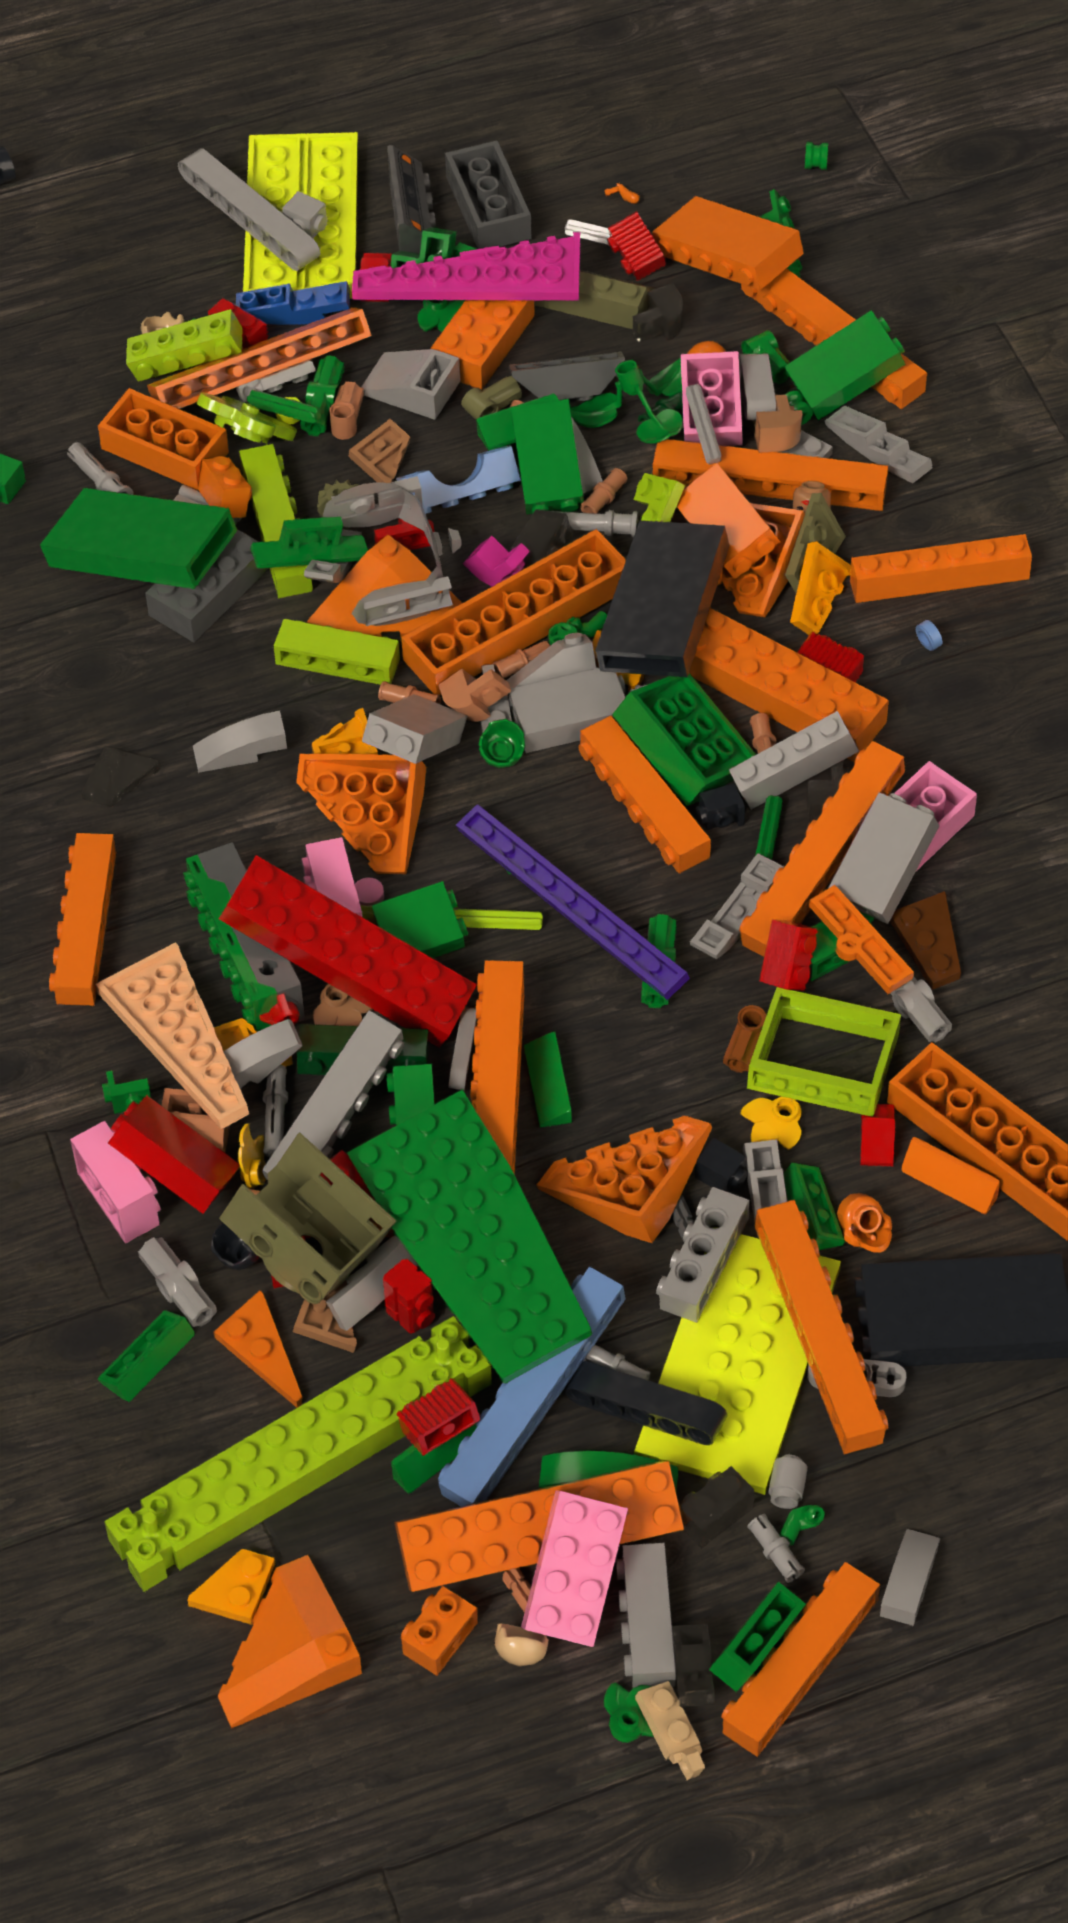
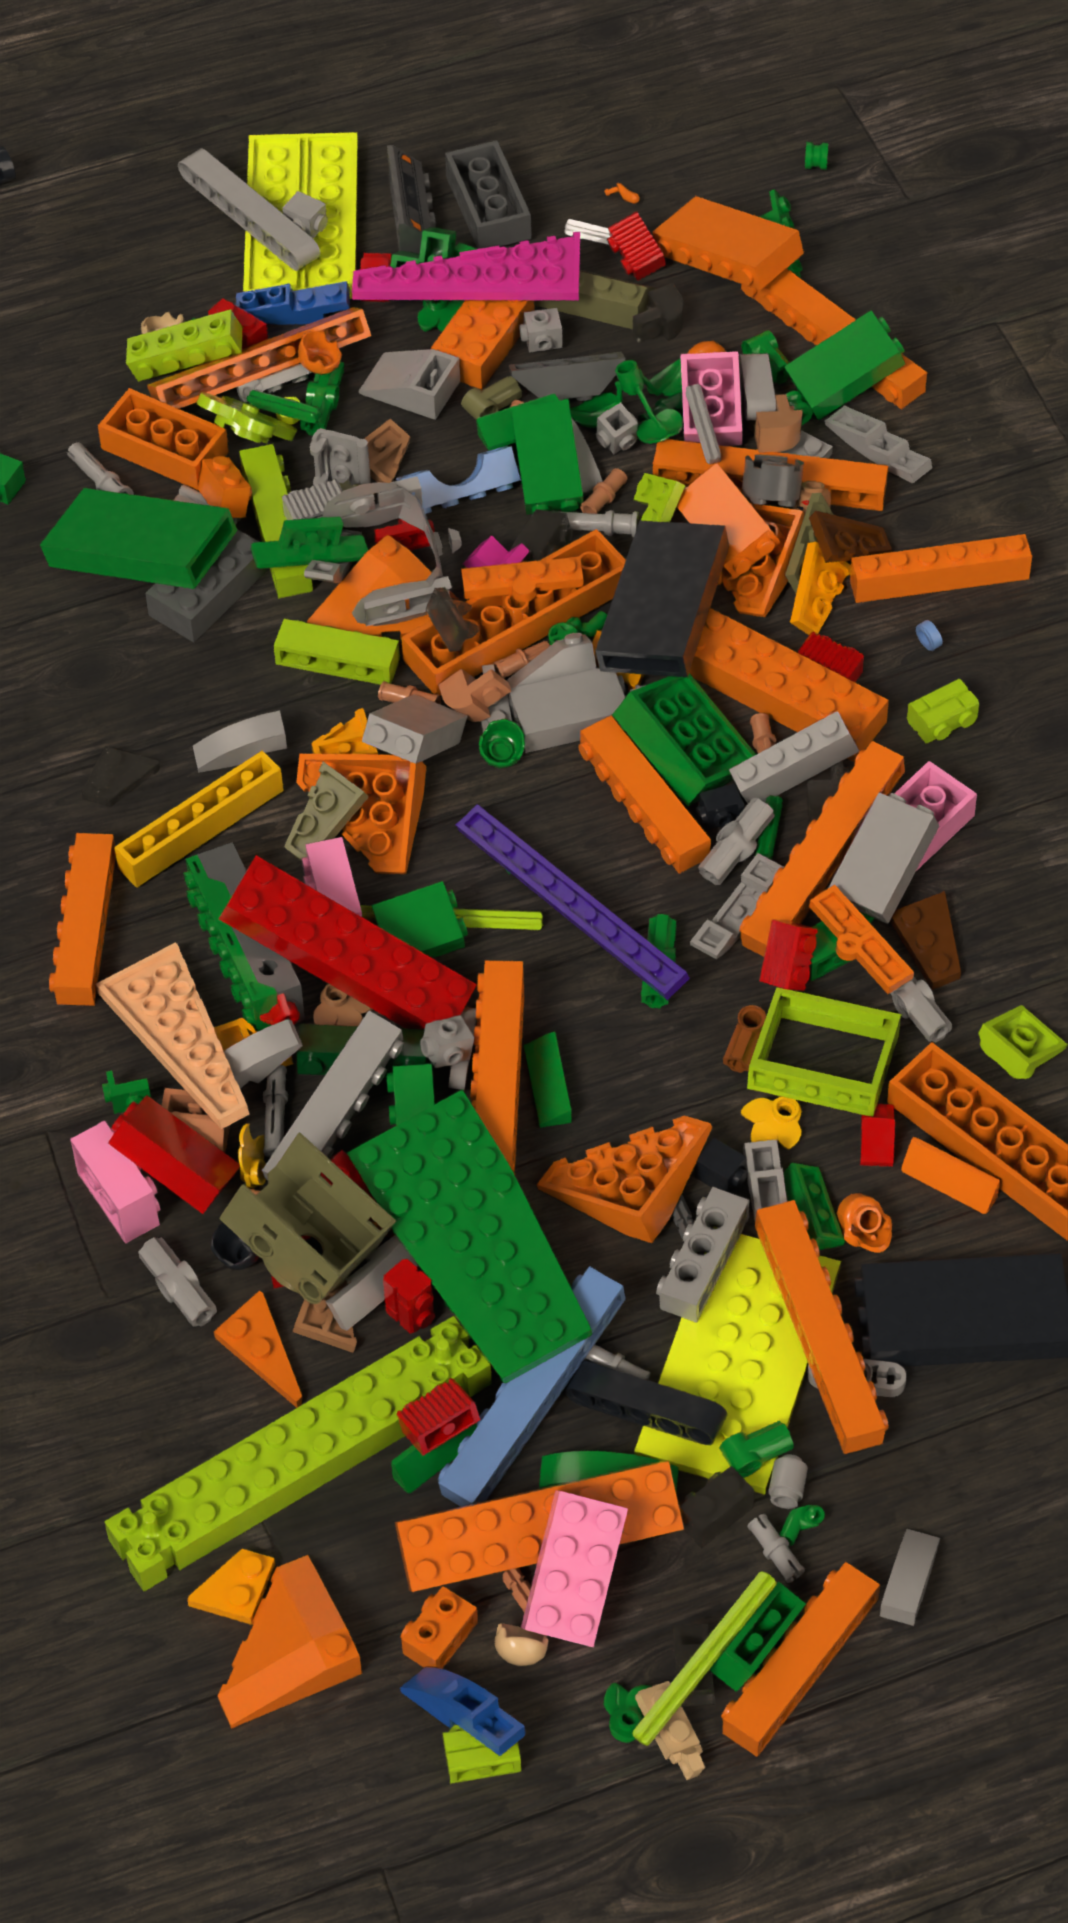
(147, 1355): green slope -> none
(199, 818): none -> yellow brick
(311, 501): none -> light grey brick
(318, 353): none -> orange hair
(328, 810): none -> olive wing
(340, 457): none -> light grey piece
(346, 410): nougat piece -> none
(369, 891): bright pink tile -> none
(447, 618): none -> clear smoke tile
(447, 1041): none -> light grey brick
(466, 1704): none -> blue slope
(472, 1760): none -> lime brick
(522, 578): none -> orange hinge
(542, 330): none -> light grey brick
(617, 429): none -> light grey brick
(648, 1615): light grey brick -> none
(704, 1658): none -> lime axle
(736, 841): none -> light grey piece
(750, 1451): none -> green piece
(772, 479): none -> dark grey brick
(846, 538): none -> reddish brown wing
(943, 711): none -> lime brick
(1019, 1042): none -> lime slope

